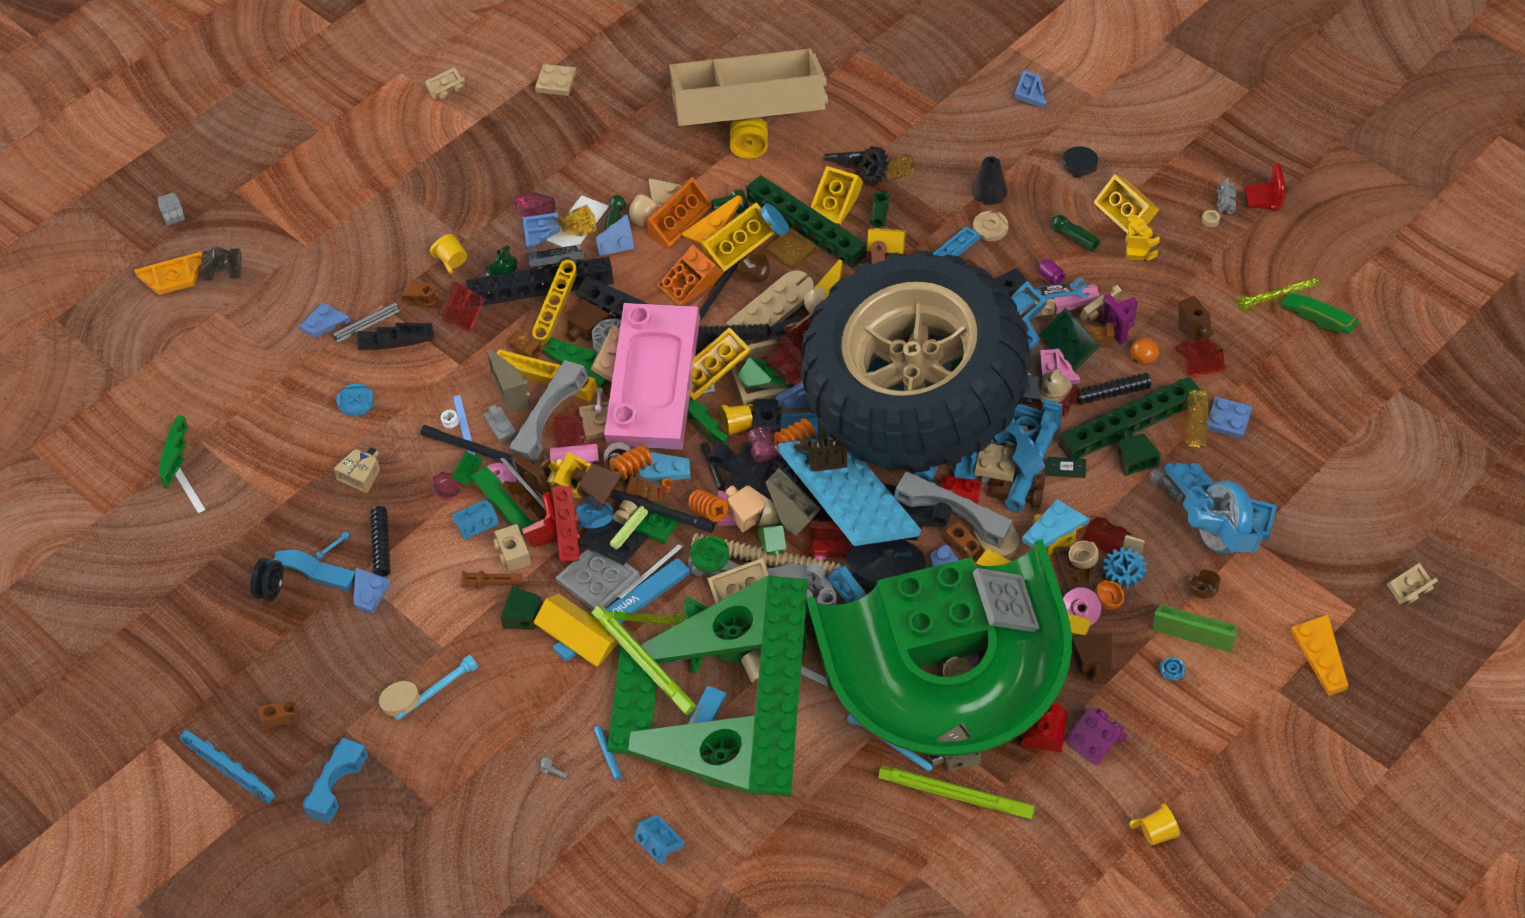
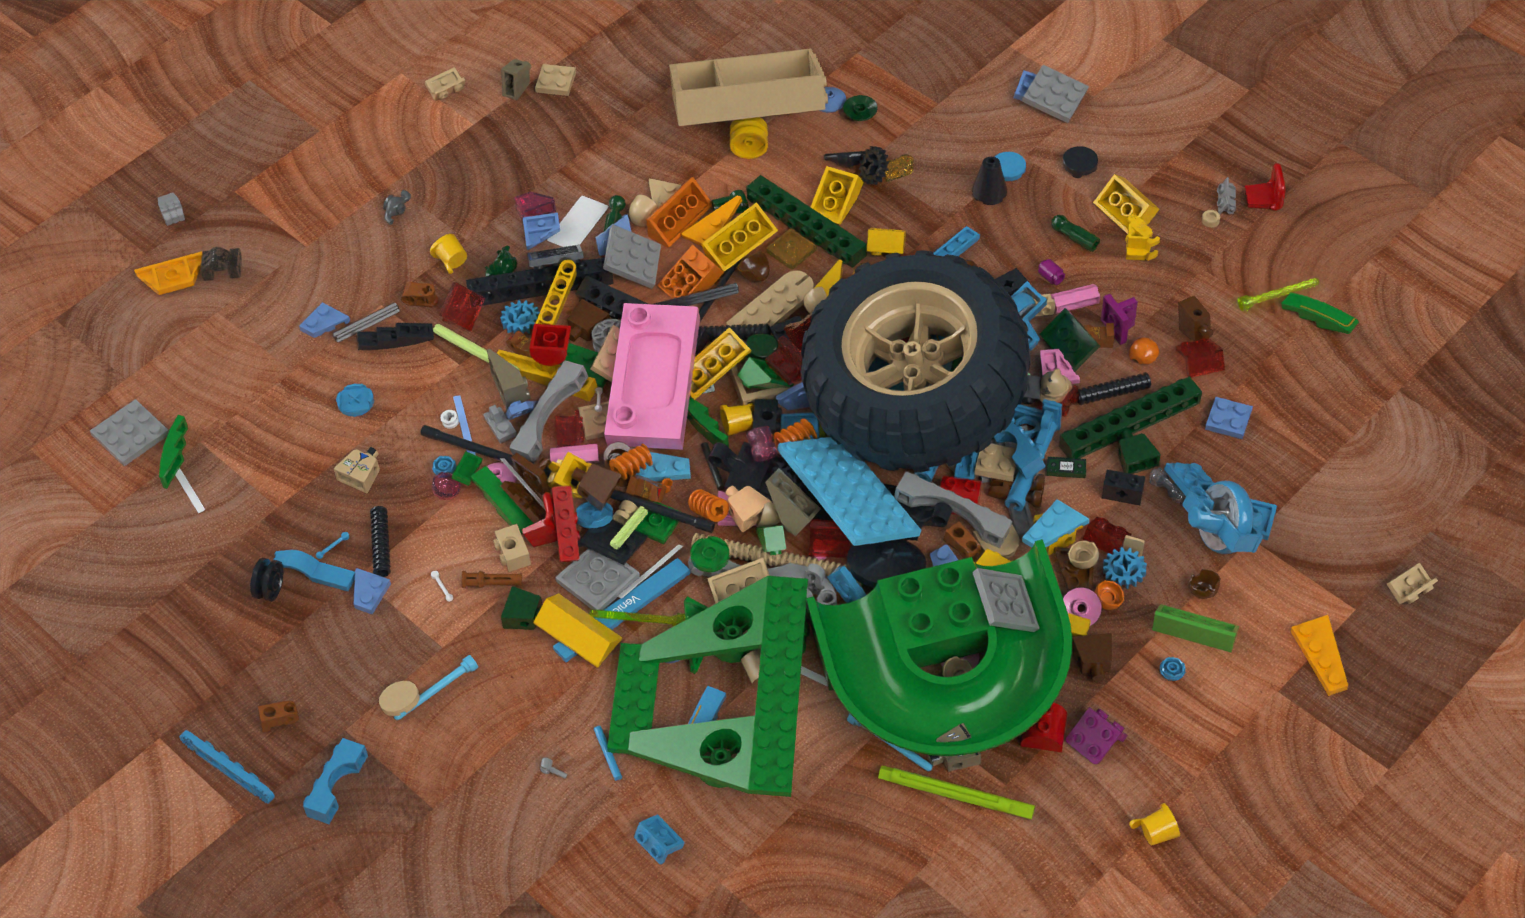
(129, 432): none -> light grey plate
(395, 205): none -> dark grey piece
(435, 575): none -> white hinge
(444, 464): none -> dark azure plate
(462, 342): none -> yellowish green axle
(475, 519): dark azure bracket -> none
(515, 78): none -> dark tan torso
(518, 409): none -> medium blue wing
(519, 317): none -> dark azure gear
(549, 343): none -> red brick
(578, 222): clear yellow slope -> none
(632, 256): none -> light grey plate
(649, 665): lime piece -> none
(702, 296): none -> black axle
(761, 346): none -> dark green piece
(773, 216): dark azure tile -> none
(824, 454): dark brown bracket -> none
(836, 99): none -> medium blue dish
(860, 108): none -> dark green dish
(877, 251): dark orange leg -> none
(879, 208): dark green piece -> none
(990, 225): tan tile -> none
(1012, 165): none -> dark azure tile
(1021, 520): none -> flat silver tile
(1055, 93): none -> light grey plate
(1063, 289): dark azure flag -> none
(1093, 309): tan wing -> none
(1123, 487): none -> black brick
(1197, 418): clear yellow plate -> none

